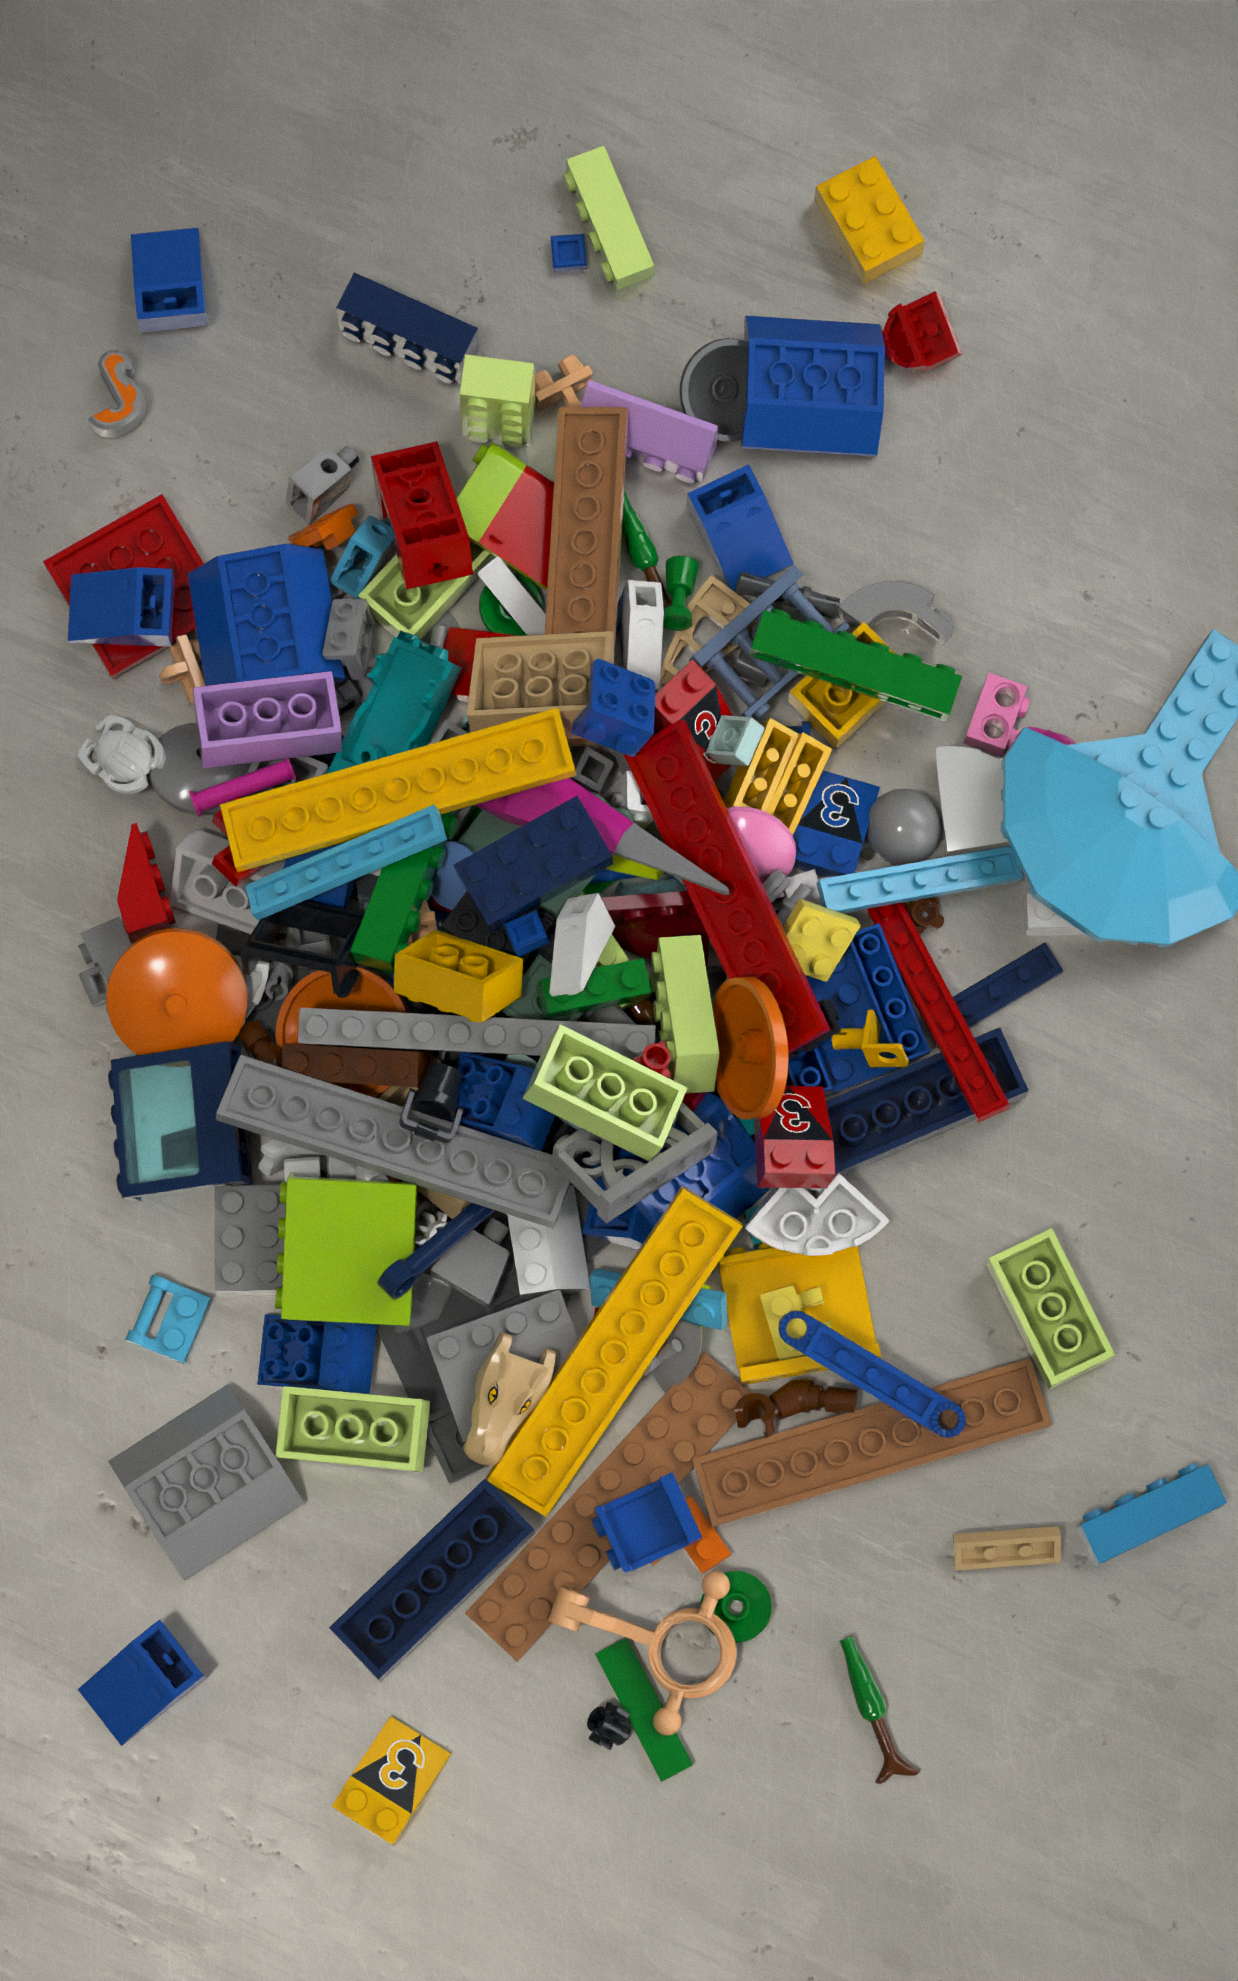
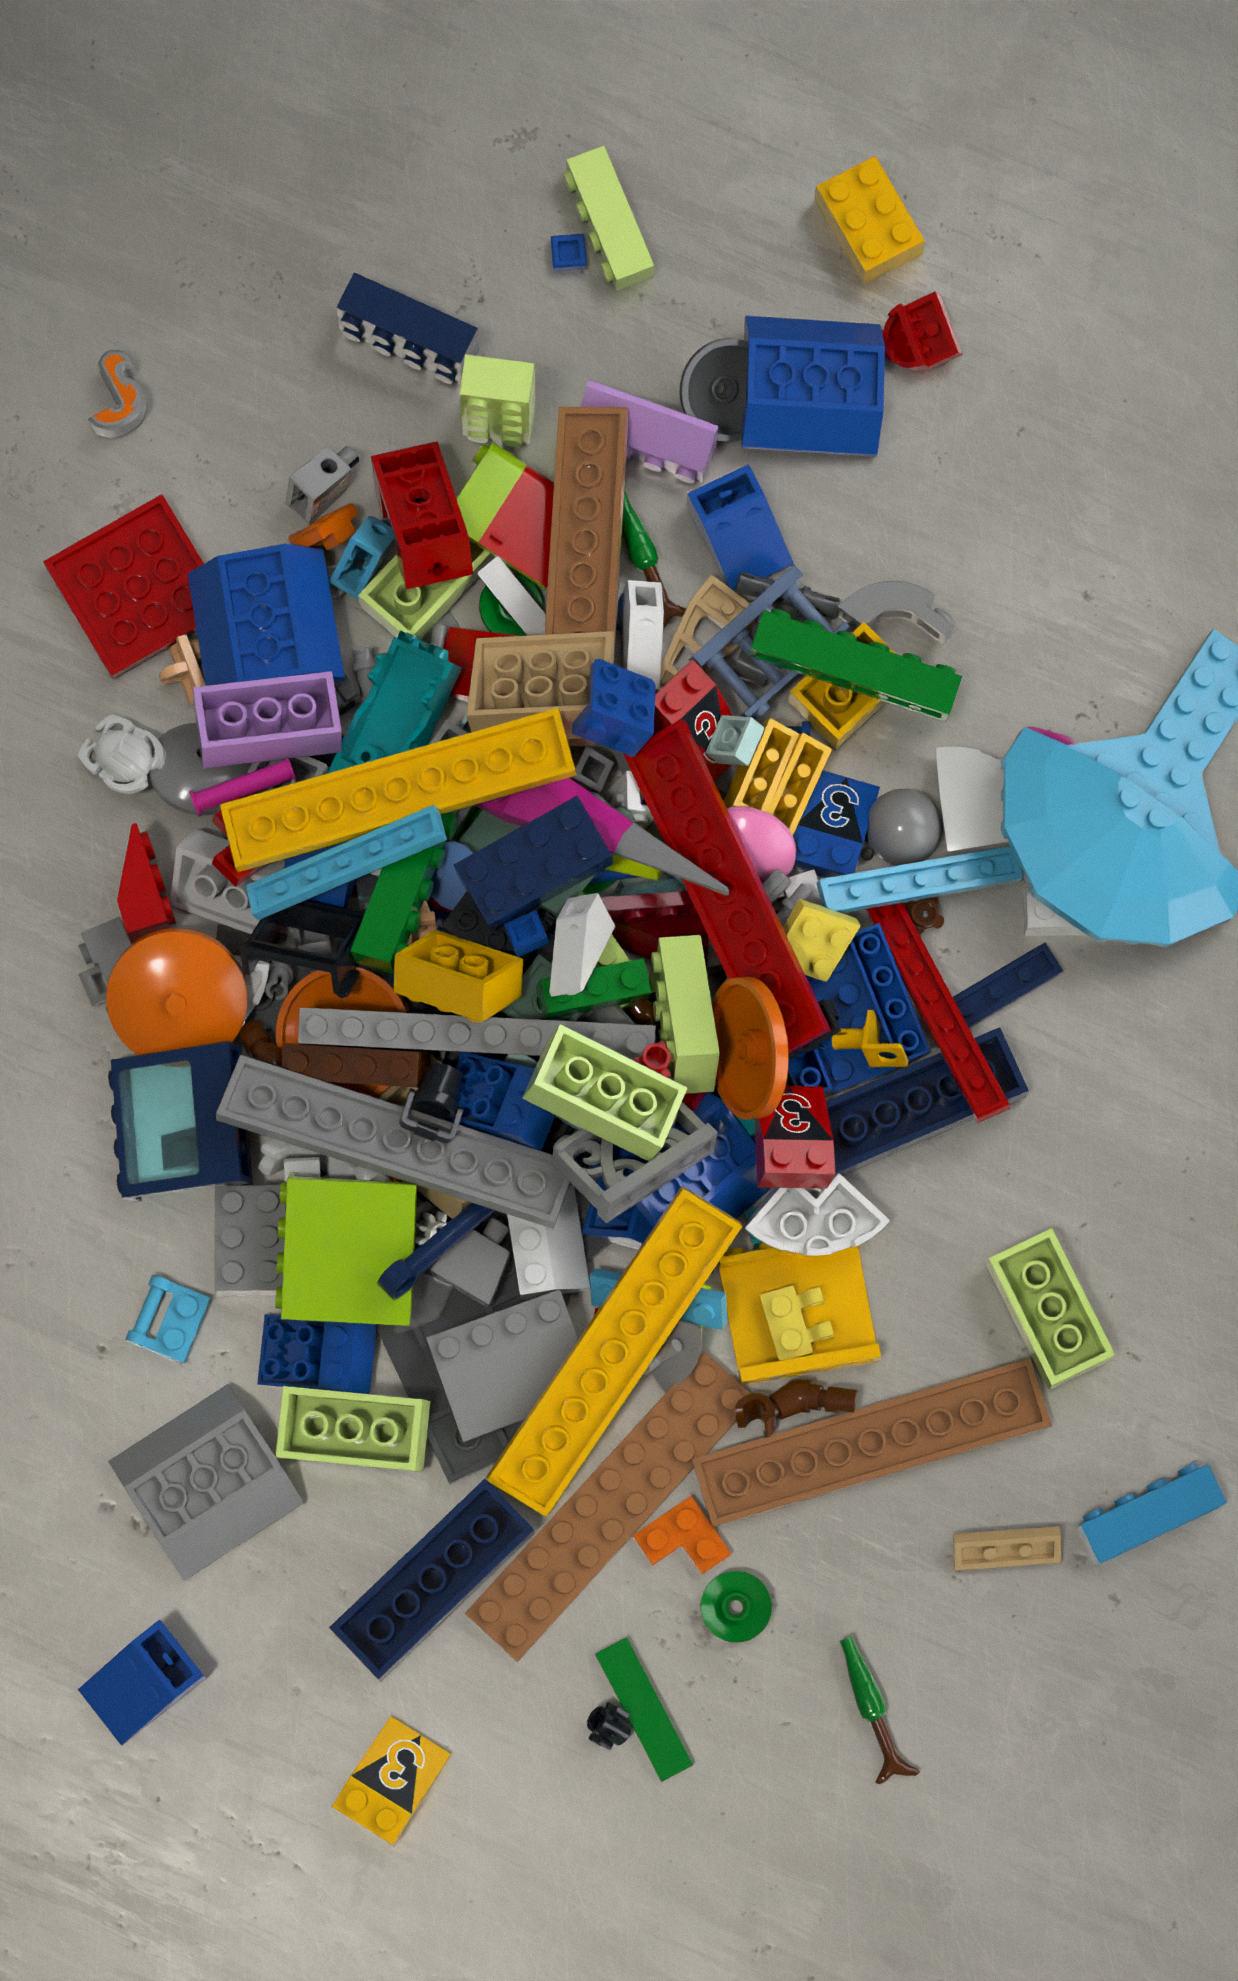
(122, 607): blue slope -> none
(168, 280): blue slope -> none
(350, 635): light grey bracket -> none
(504, 1397): tan animal -> none
(571, 1609): light nougat piece -> none
(574, 380): light nougat hips -> none
(646, 1525): blue panel -> none
(680, 583): green piece -> none
(871, 1373): blue plate -> none
(989, 713): bright pink brick -> none

